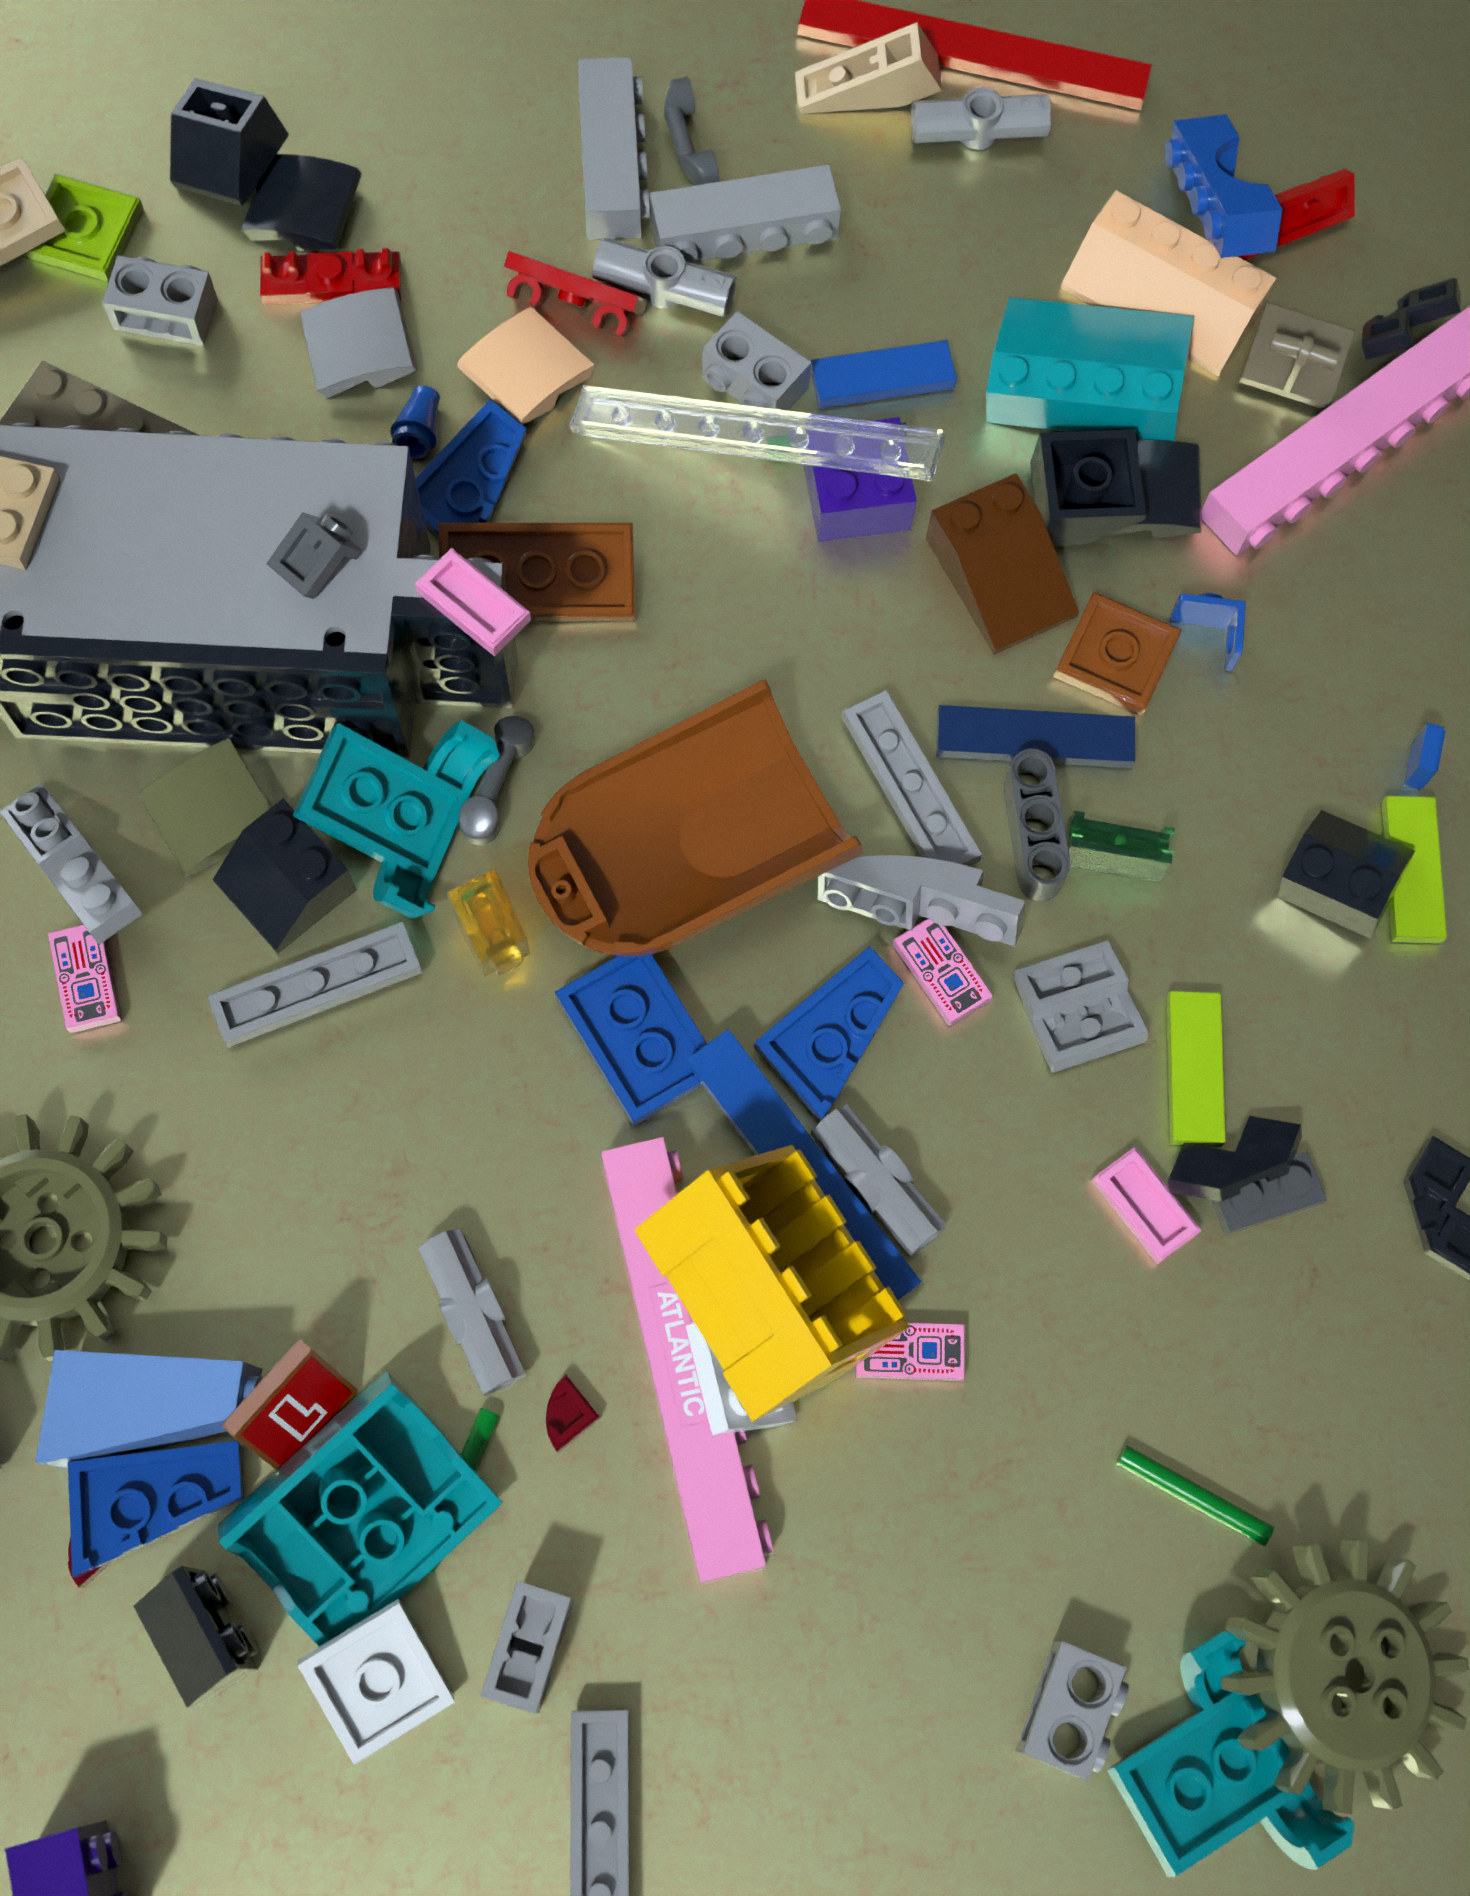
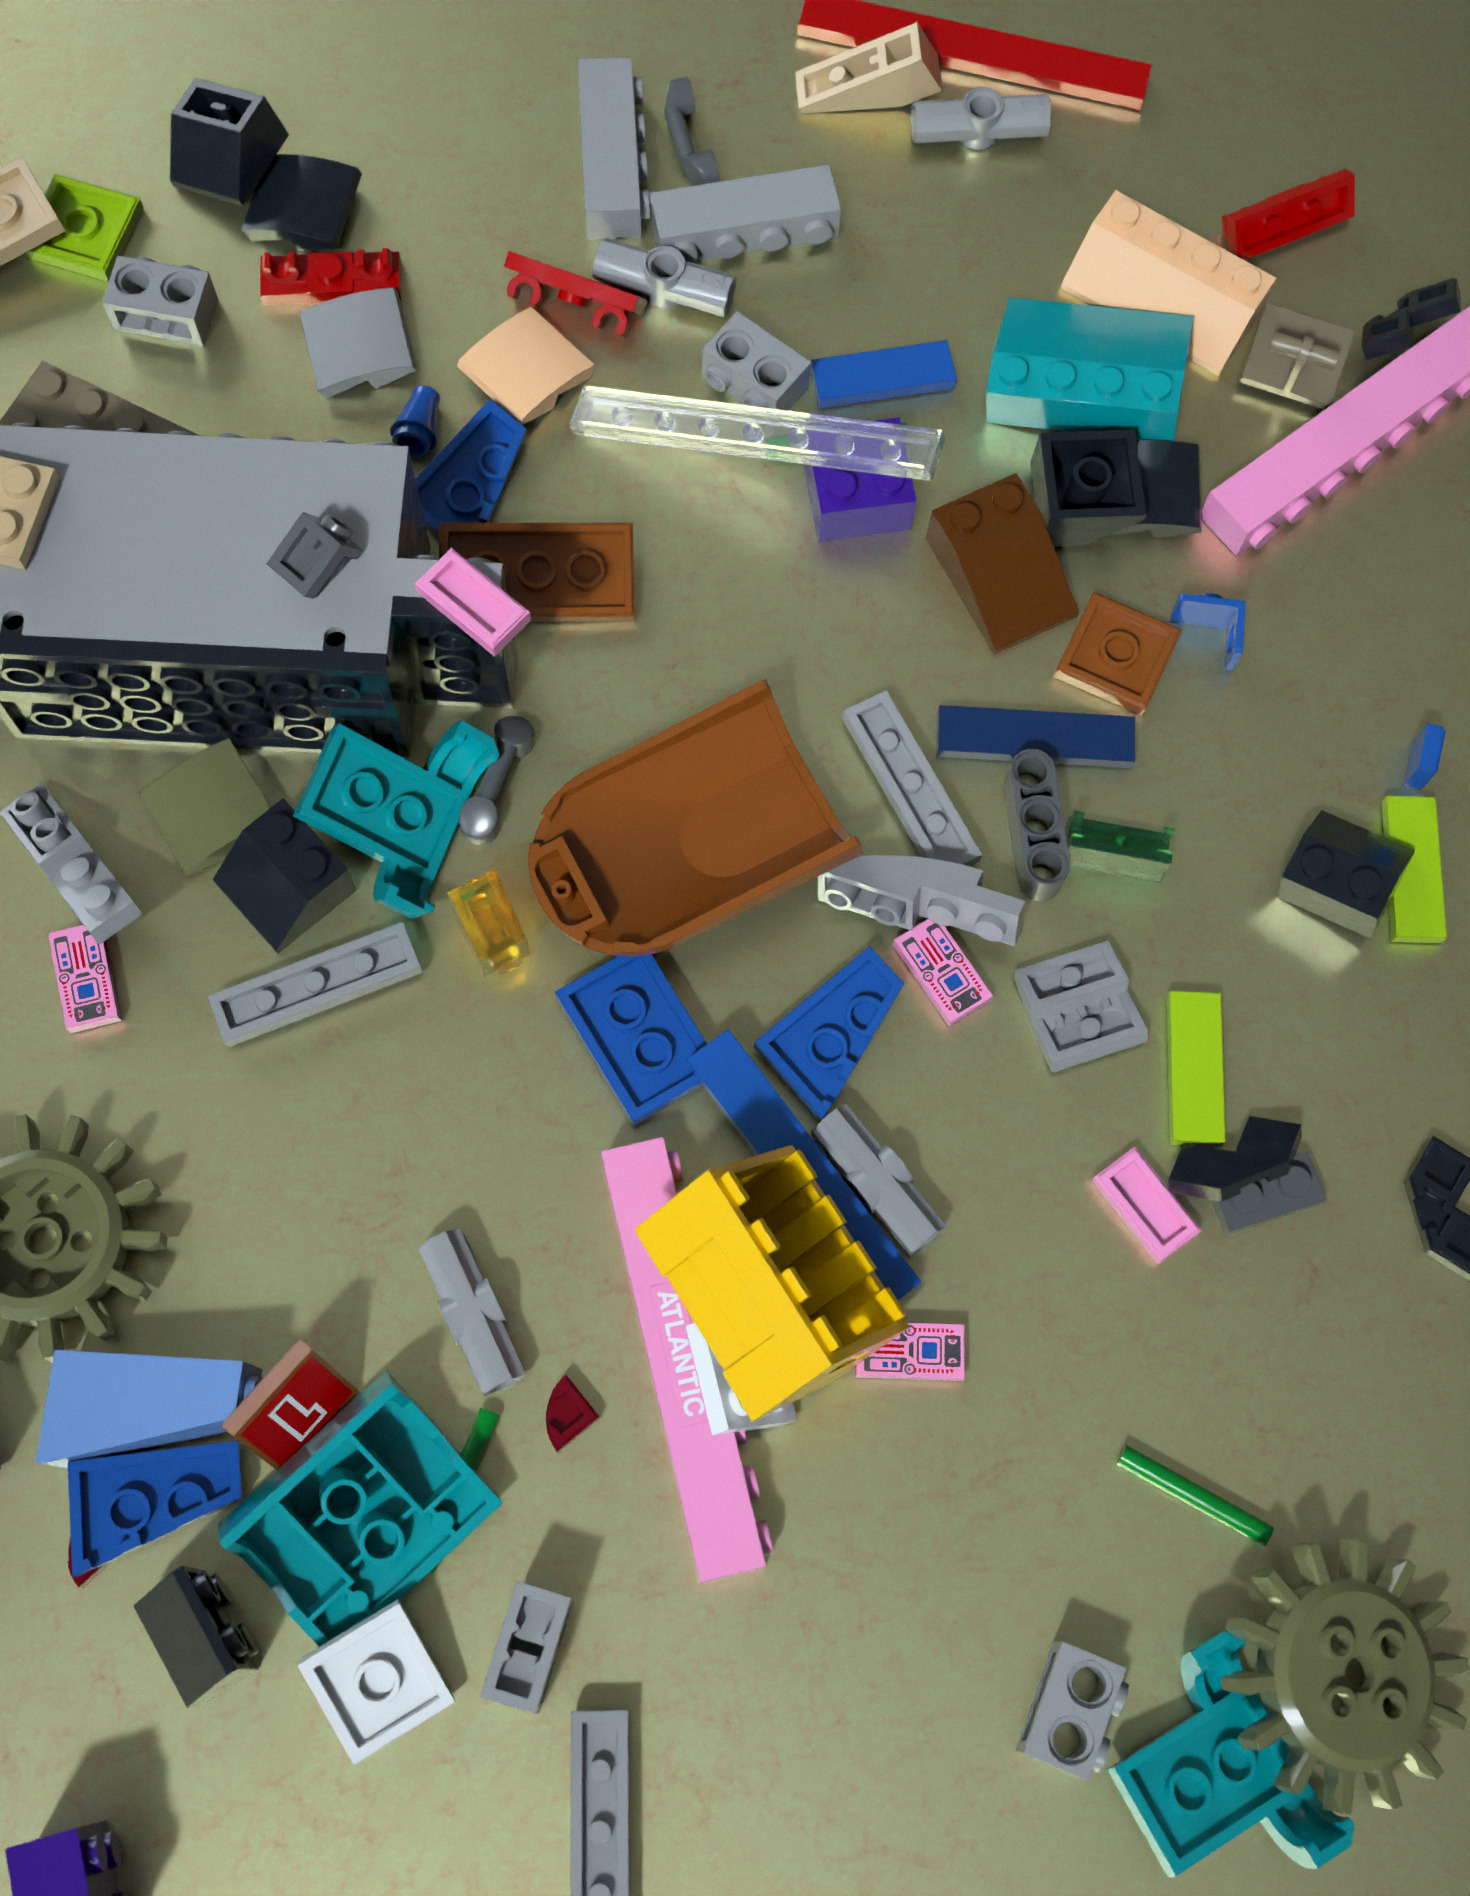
(1235, 213): blue arch -> none

